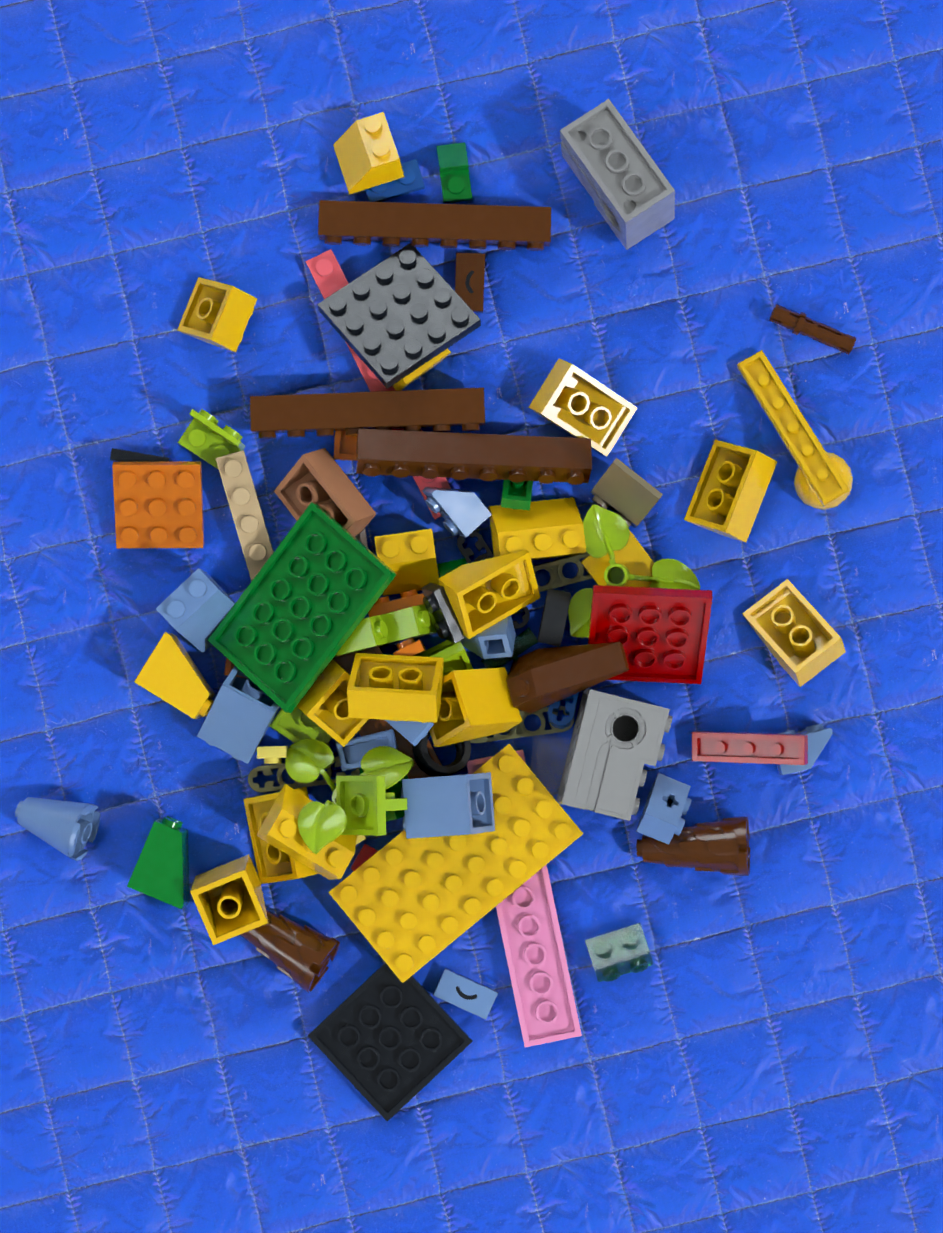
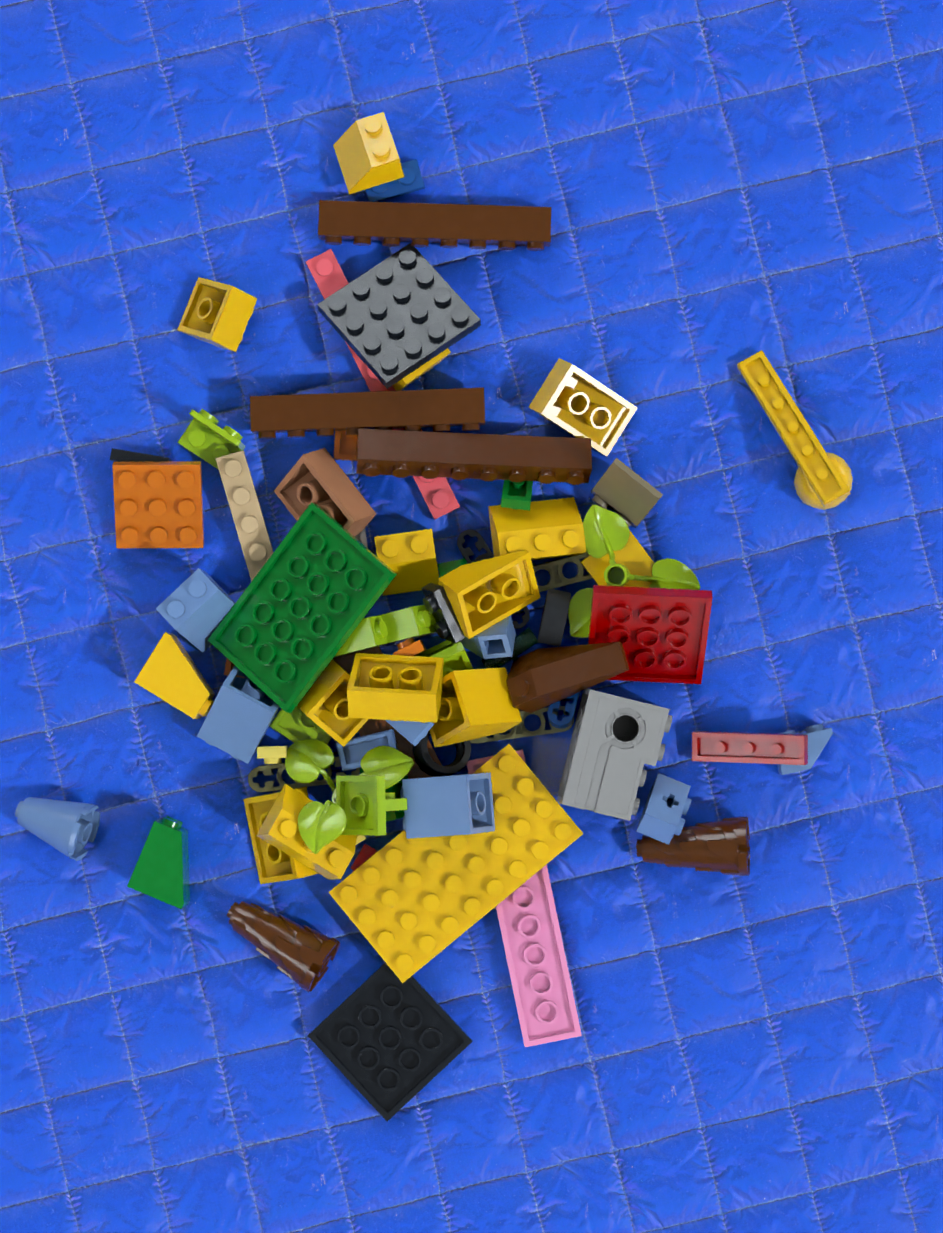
(230, 899): yellow slope -> none
(408, 599): orange plate -> none
(454, 172): green slope -> none
(458, 507): slope -> none
(465, 993): medium blue tile -> none
(470, 279): reddish brown tile -> none
(618, 174): light grey piece -> none
(619, 953): bracket -> none
(730, 490): yellow slope -> none
(794, 632): yellow slope -> none
(817, 331): reddish brown pin -> none

